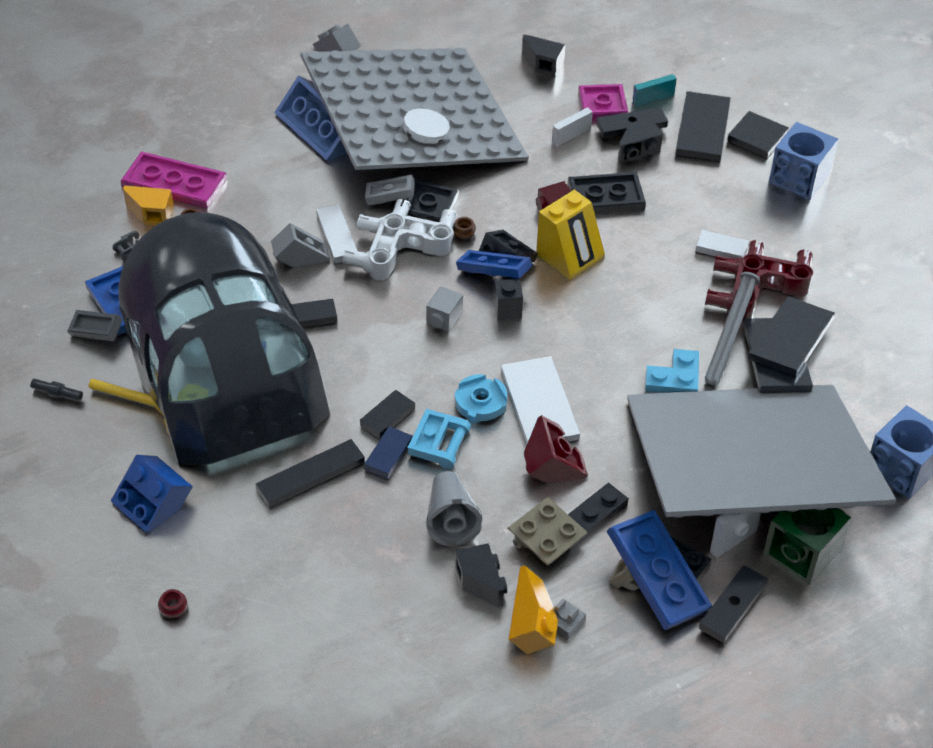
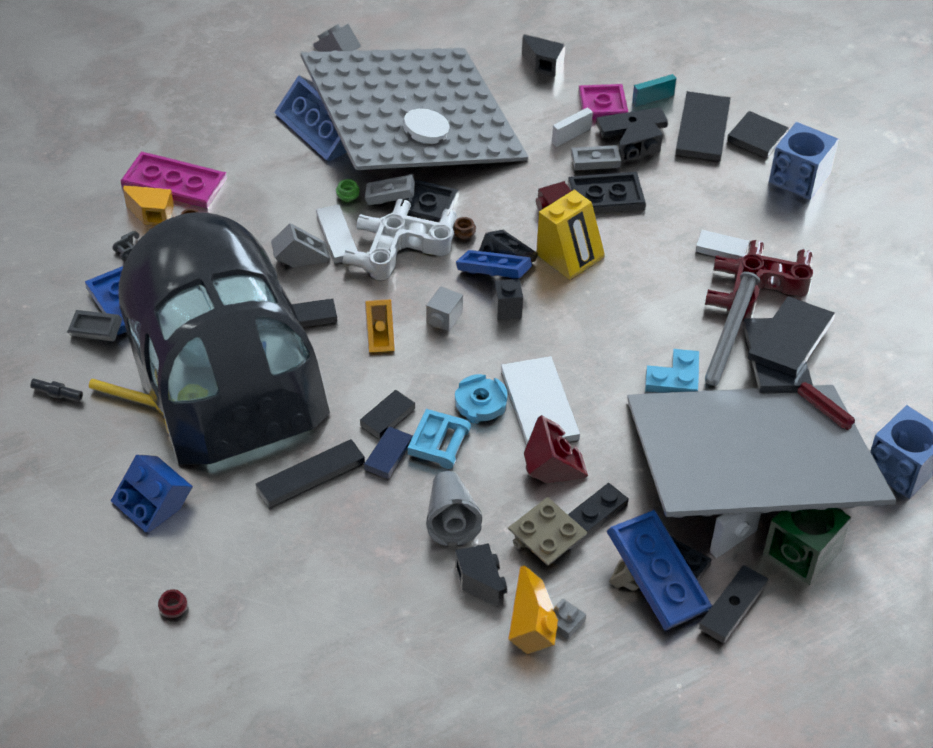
(347, 190): none -> bright green plate
(379, 325): none -> light orange slope
(596, 157): none -> light grey plate
(826, 406): none -> dark red axle

